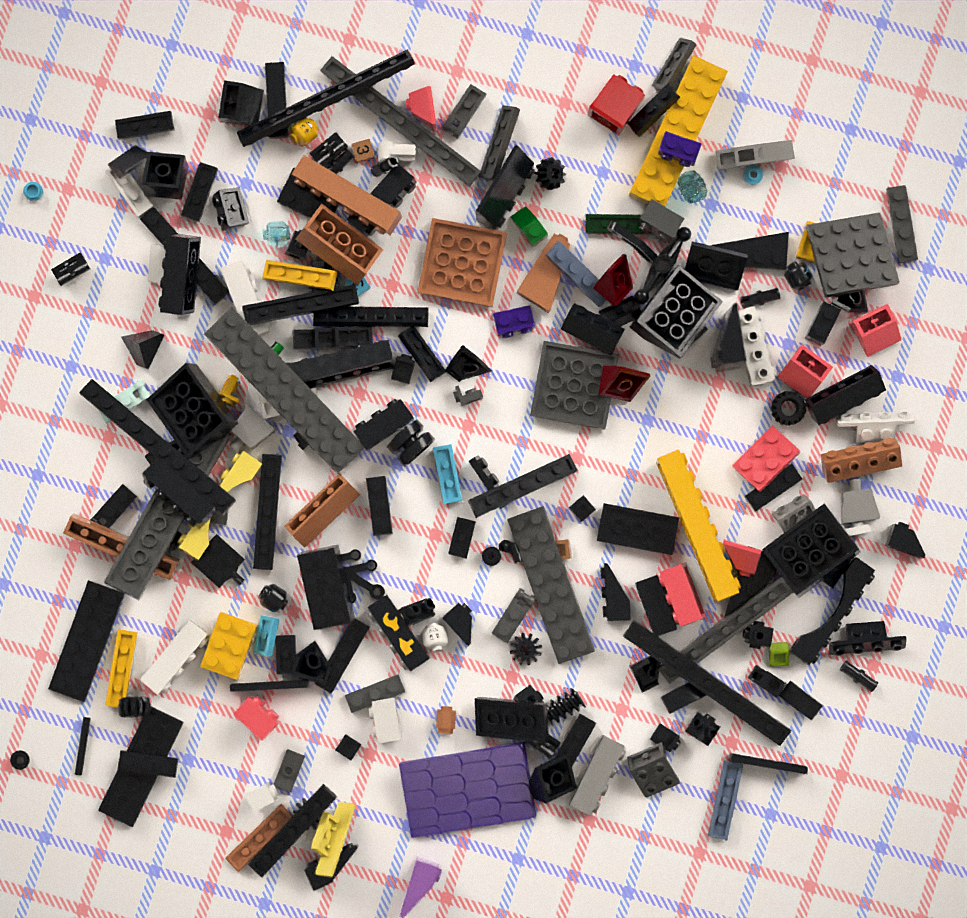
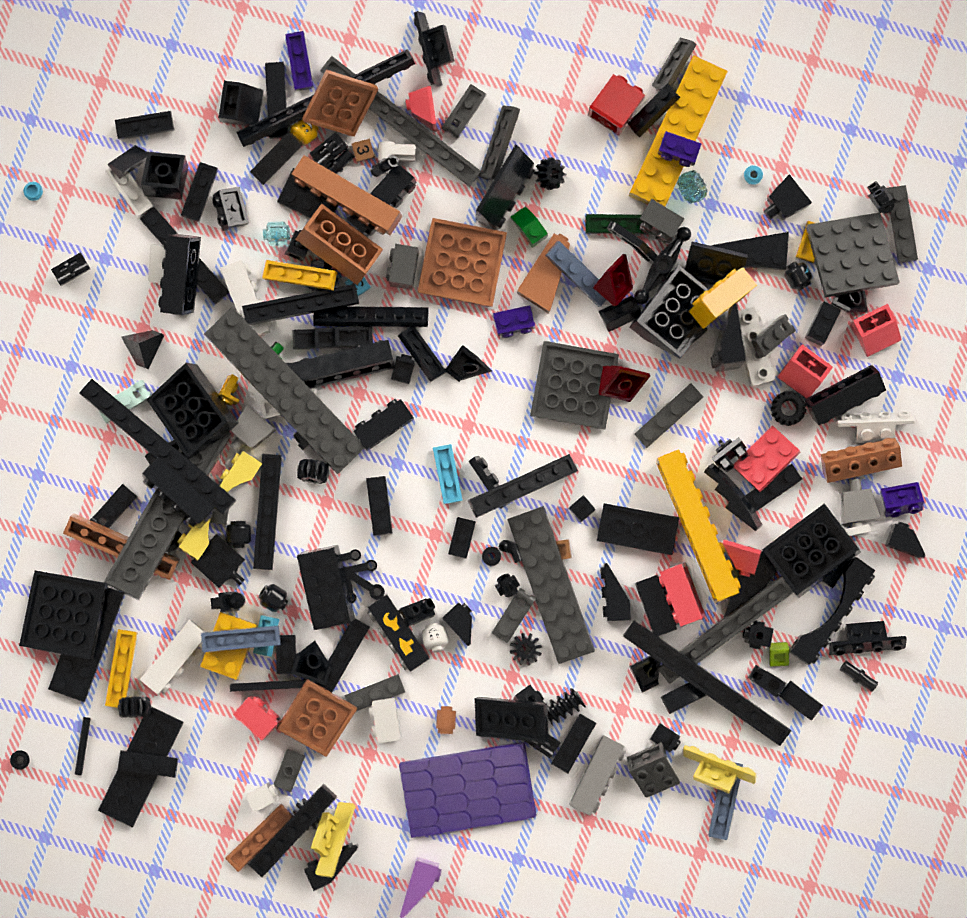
(63, 614): none -> black plate
(228, 601): none -> black hips
(238, 534): none -> black head
(240, 638): none -> sand blue plate
(276, 158): none -> black plate
(299, 60): none -> dark purple plate
(313, 471): none -> black gear
(316, 718): none -> nougat plate
(324, 508): nougat brick -> none
(340, 103): none -> nougat plate
(348, 747): black plate -> none
(403, 267): none -> dark grey brick
(408, 440): black wheel -> none
(435, 47): none -> black bracket
(471, 396): dark grey bracket -> none
(507, 585): none -> black gear
(552, 779): black slope -> none
(592, 329): black brick -> none
(668, 415): none -> dark grey plate
(703, 728): black brick -> none
(717, 772): none -> light yellow bracket
(722, 296): none -> yellow brick
(728, 451): none -> black hips
(738, 503): none -> black slope
(755, 154): light grey slope -> none
(760, 297): black pin -> none
(768, 763): black tile -> none
(772, 336): none -> dark grey plate
(786, 200): none -> black torso
(793, 512): light grey bracket -> none
(881, 198): none -> black hips
(902, 499): none -> dark purple bracket

